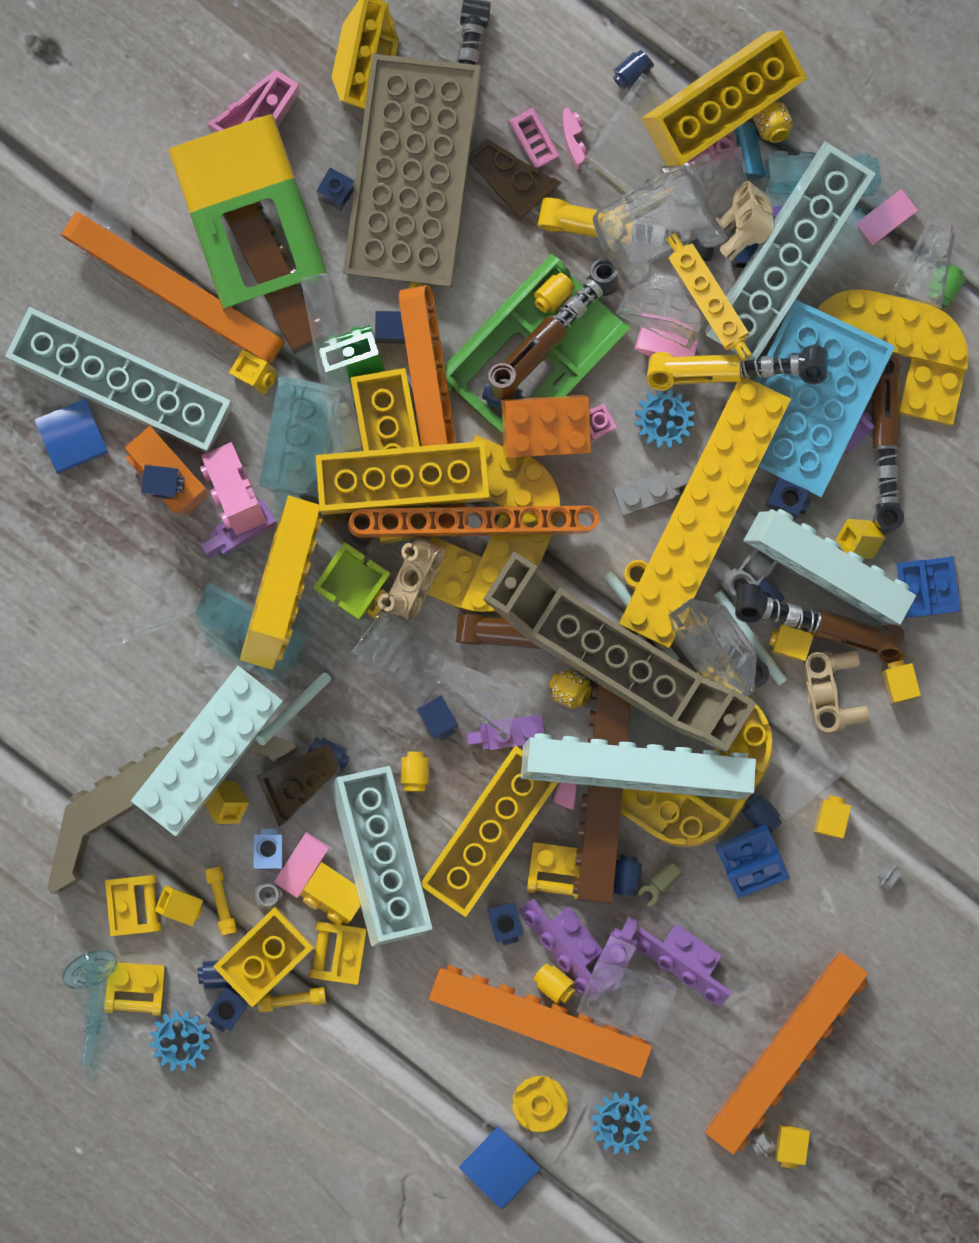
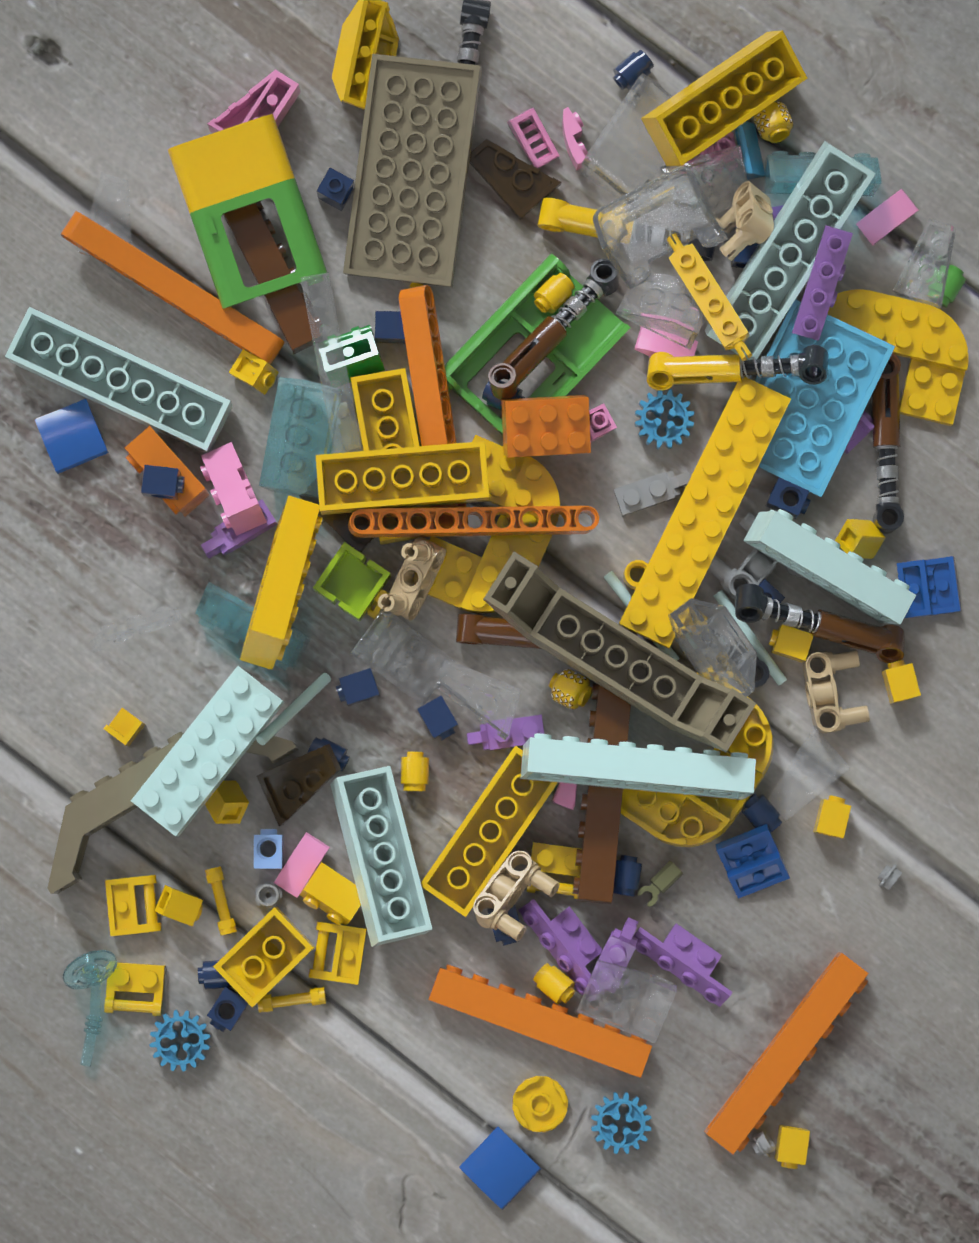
(125, 727): none -> yellow panel
(357, 687): none -> dark blue brick
(505, 890): none -> tan piece
(821, 285): none -> medium lavender bracket

